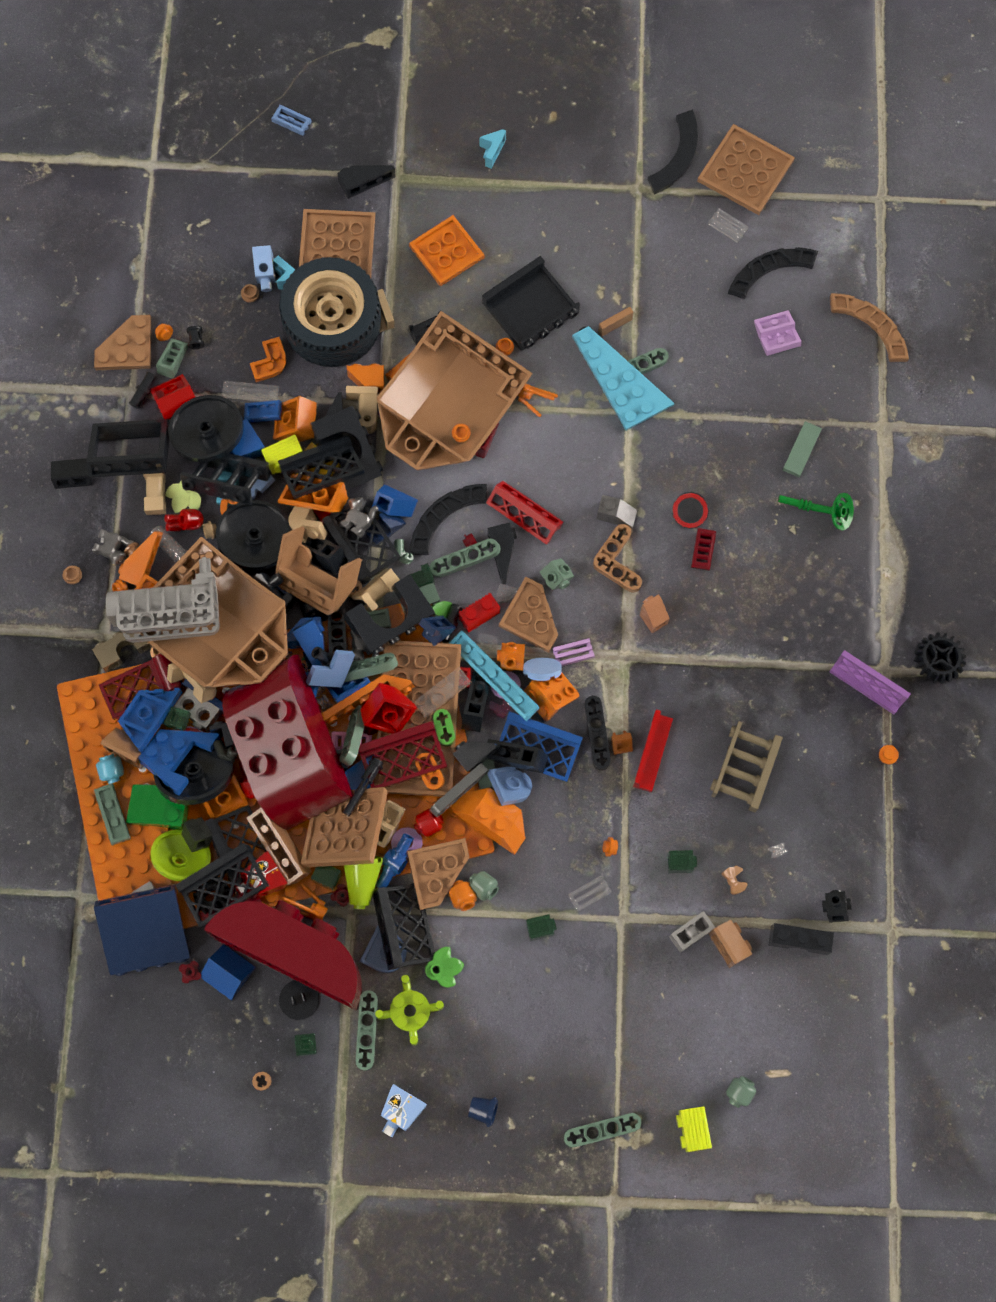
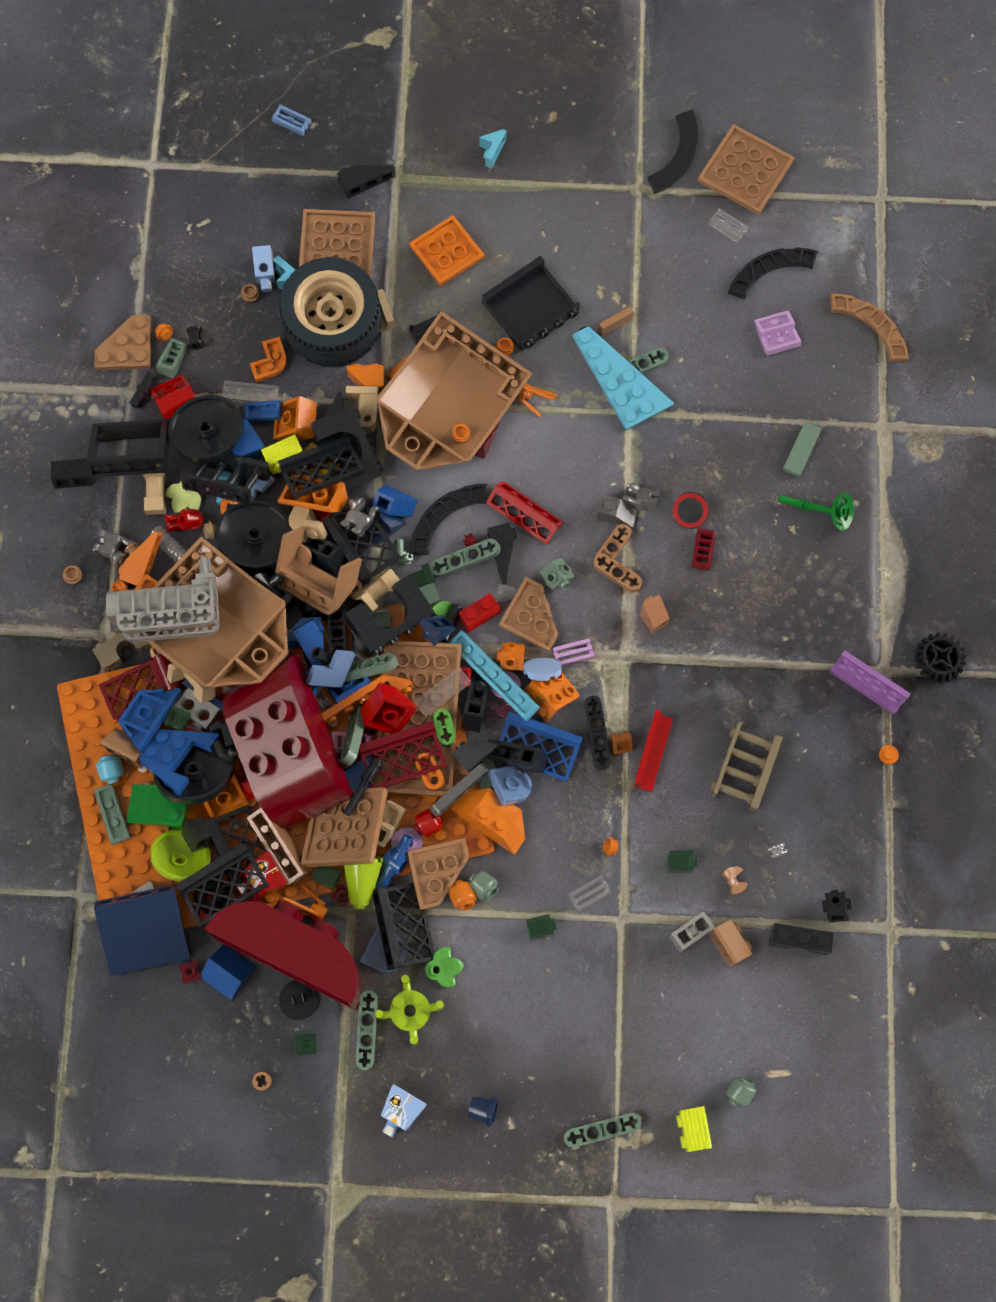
(641, 498): none -> flat silver animal

